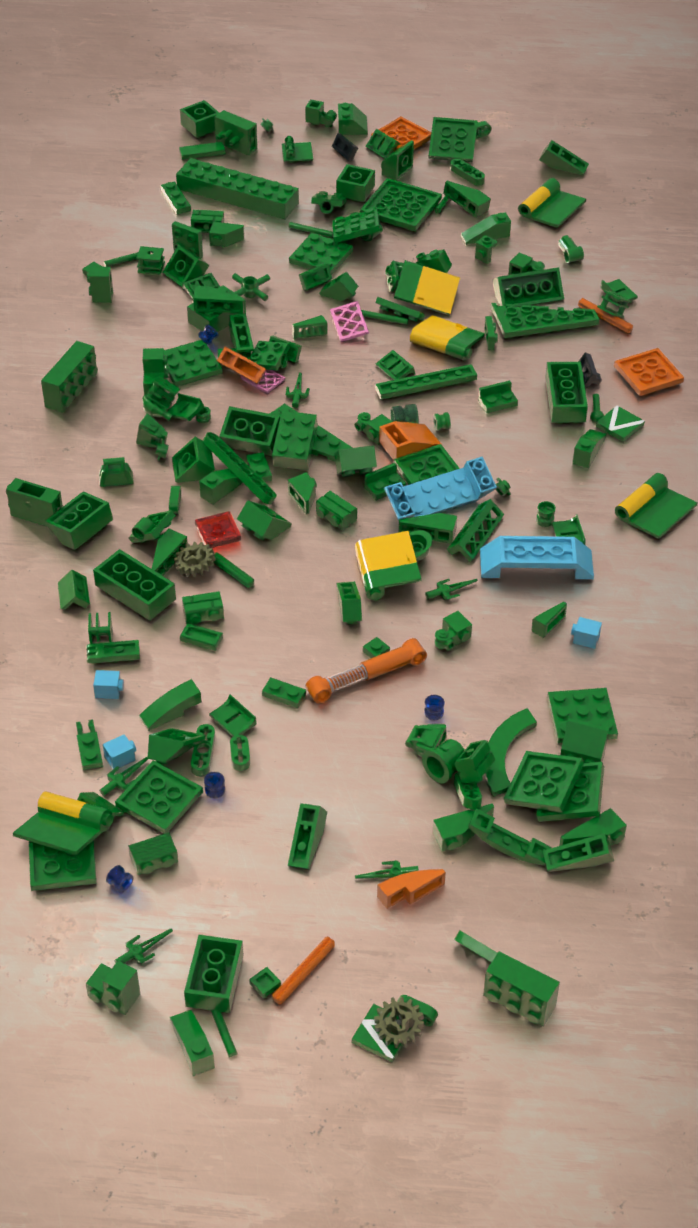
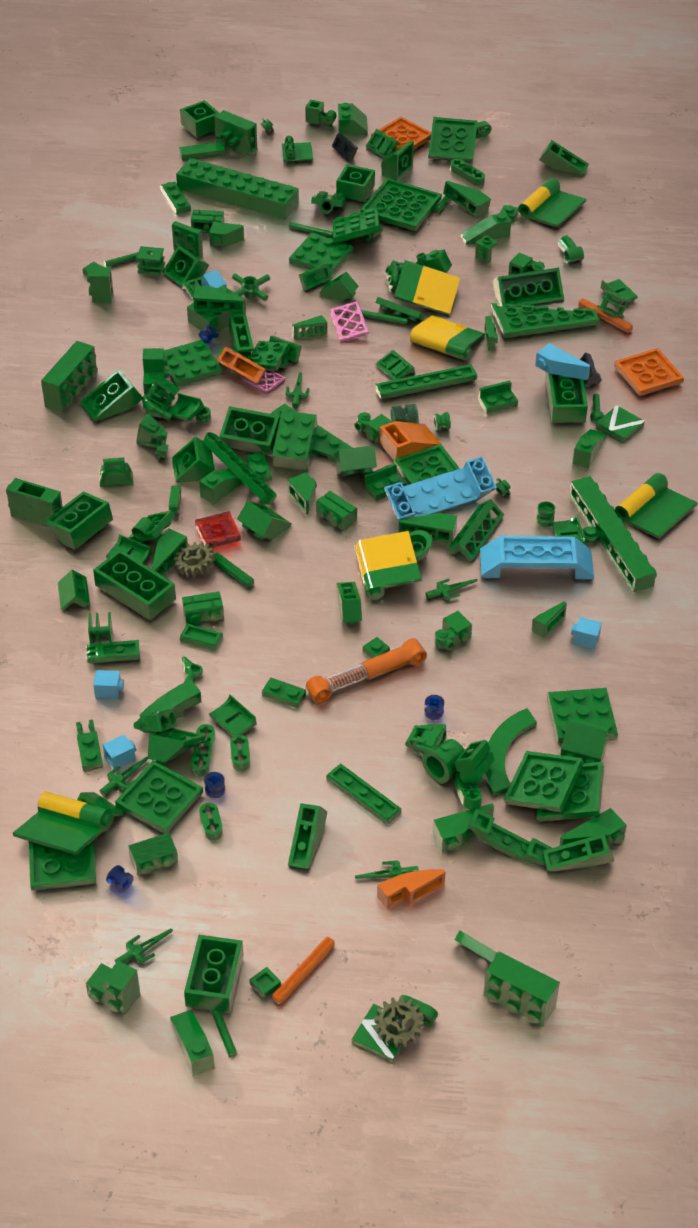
(111, 397): none -> green slope
(140, 553): none -> green piece
(156, 721): none -> green piece
(190, 669): none -> green animal
(207, 822): none -> green beam
(213, 279): none -> medium azure brick
(363, 794): none -> green tile
(511, 211): none -> green plate
(559, 362): none -> medium azure slope
(591, 534): none -> green plate
(613, 534): none -> green brick

